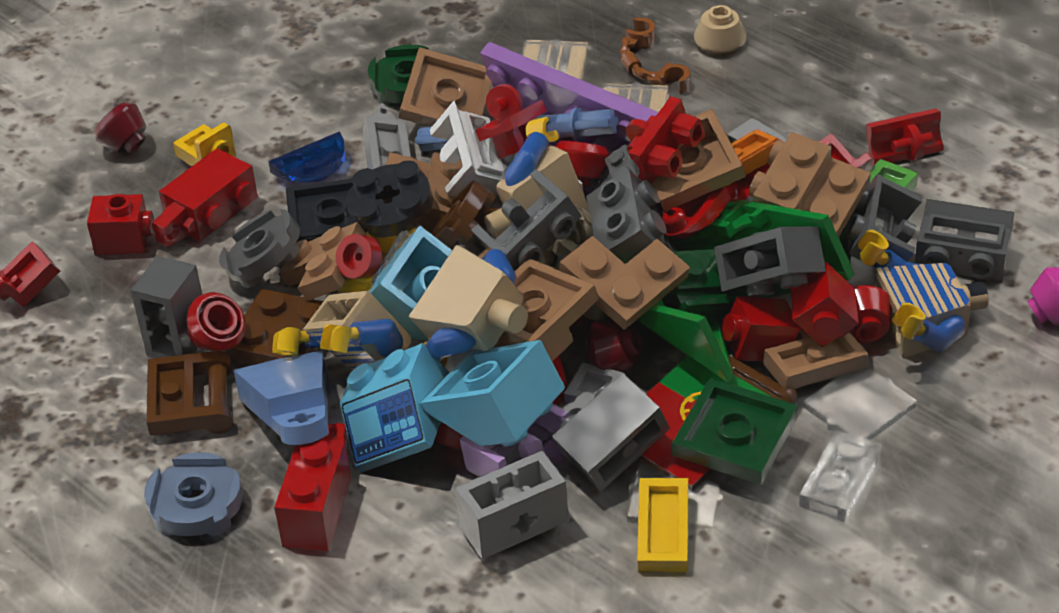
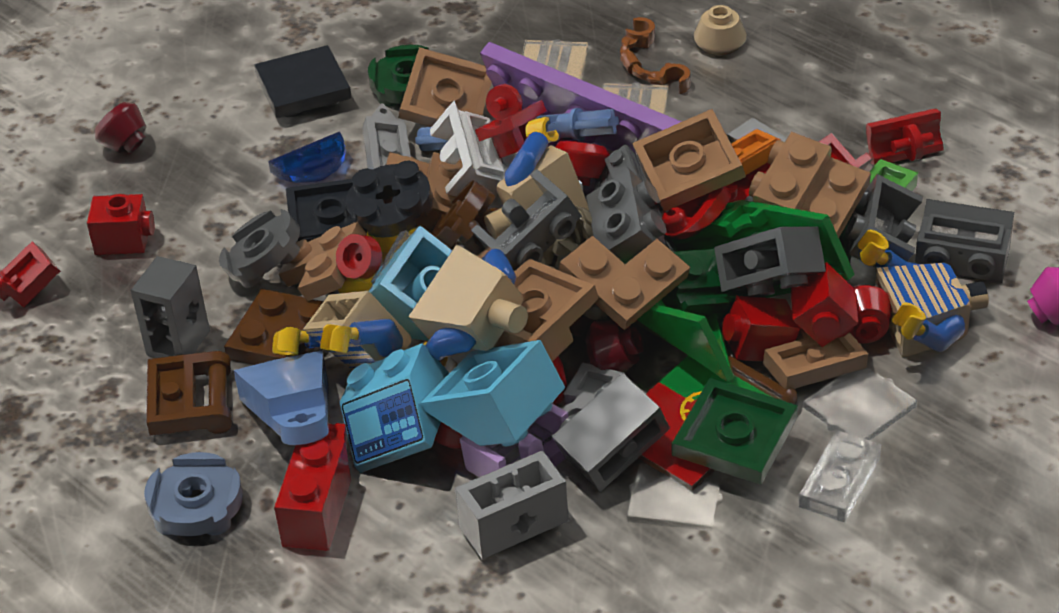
(203, 141): yellow bracket -> none
(204, 198): red hinge -> none
(215, 322): red cone -> none
(302, 82): none -> black tile
(657, 139): red hips -> none
(663, 525): yellow tile -> none

